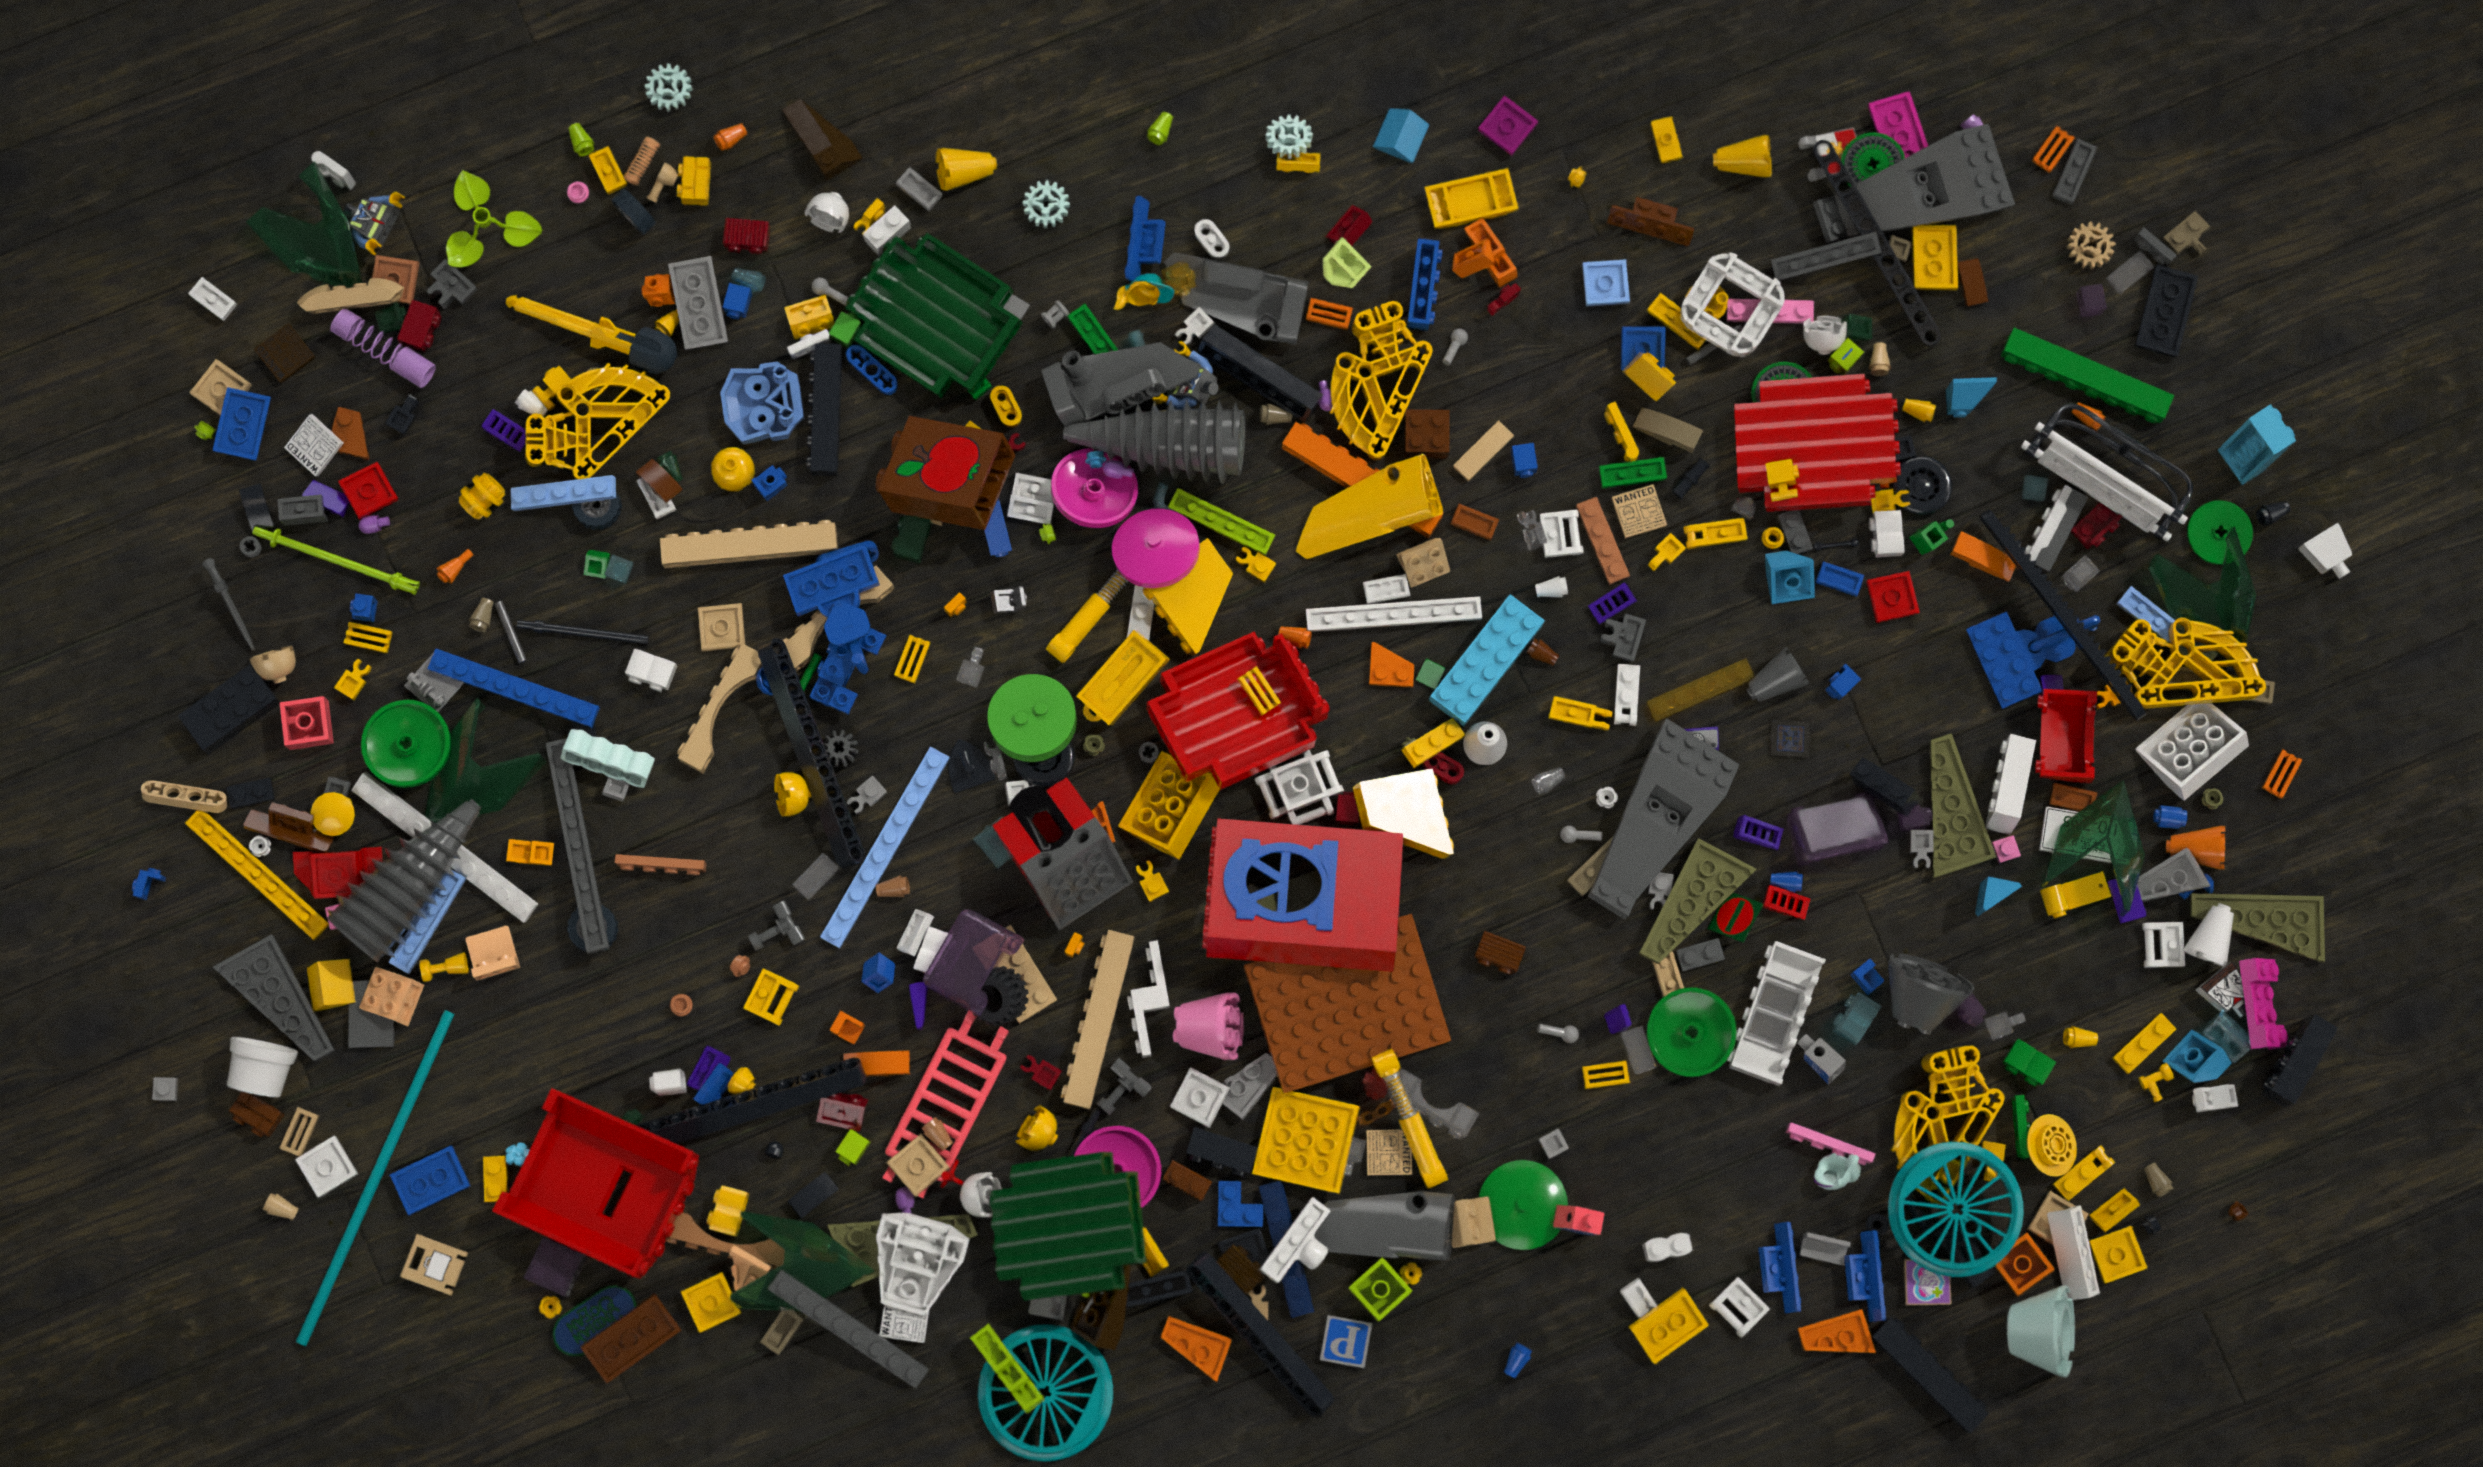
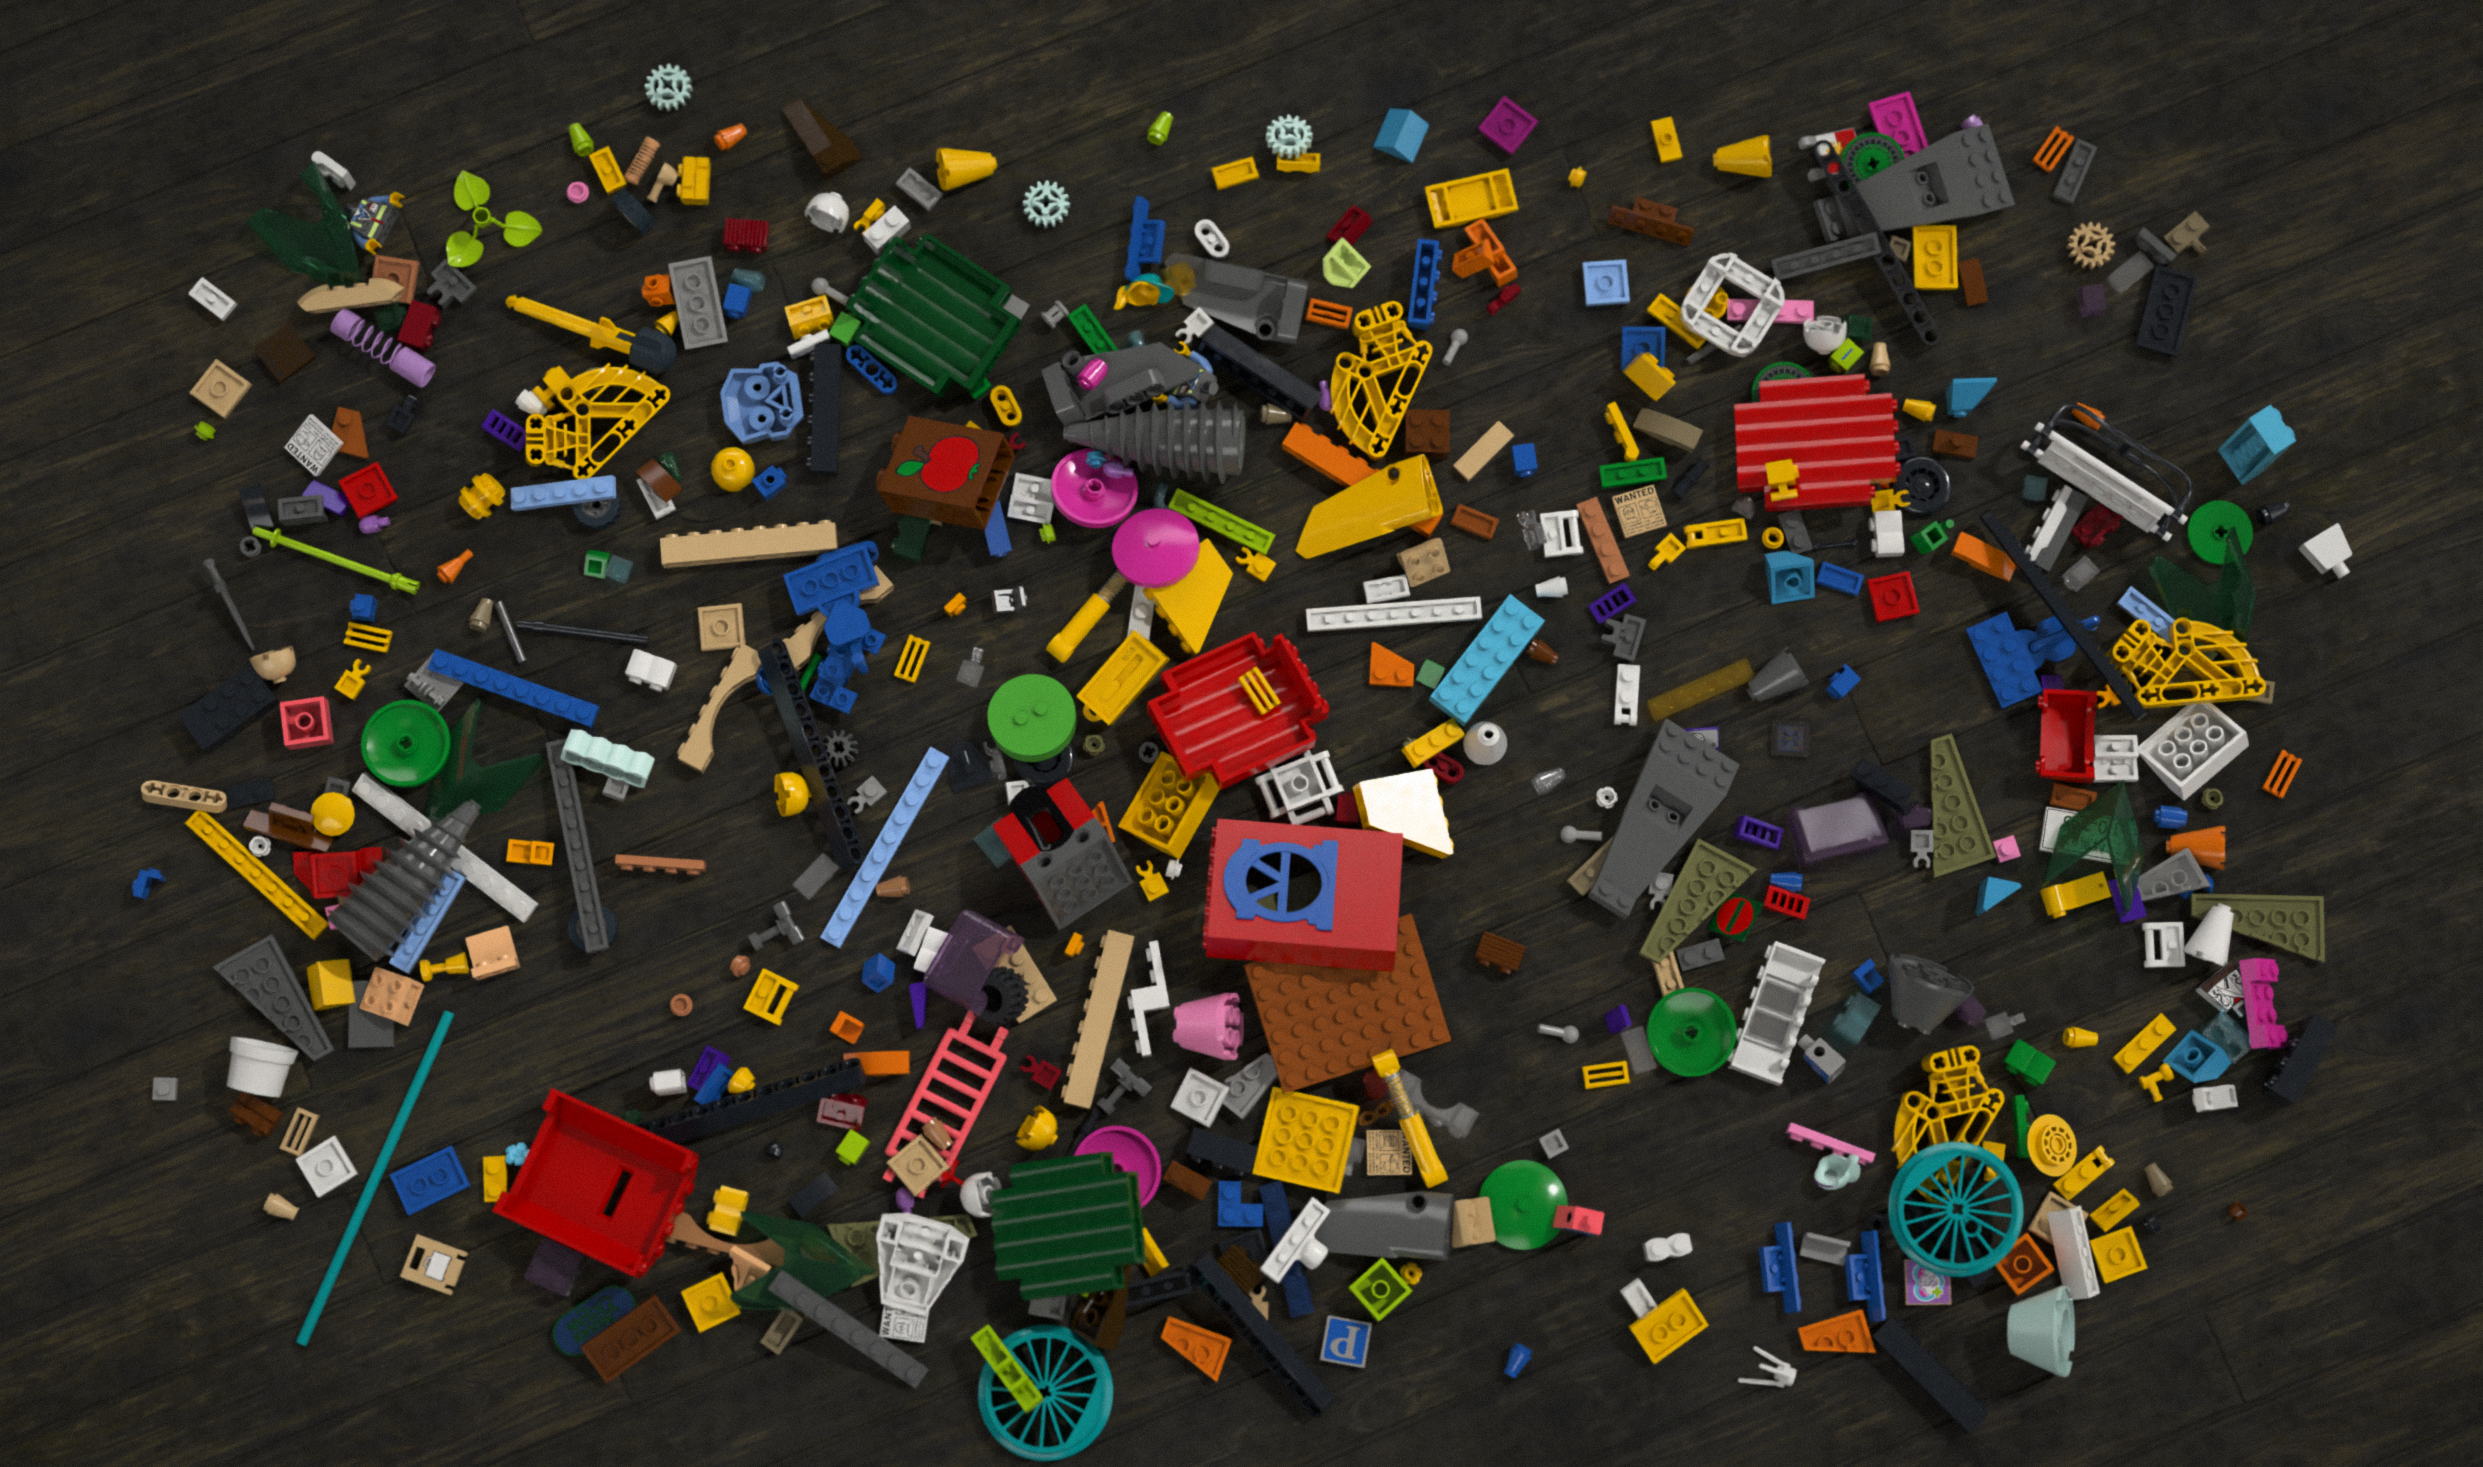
(241, 424): blue plate -> none
(556, 1307): yellow plate -> none
(1092, 374): none -> dark pink brick
(1173, 868): none -> white plate
(1234, 173): none -> yellow tile
(1297, 636): orange cone -> none
(1578, 713): yellow hinge -> none
(1745, 1301): white plate -> none
(1783, 1374): none -> white plant
(1955, 444): none -> reddish brown tile
(2011, 784): white wedge -> none
(2087, 376): green brick -> none
(2115, 758): none -> white slope

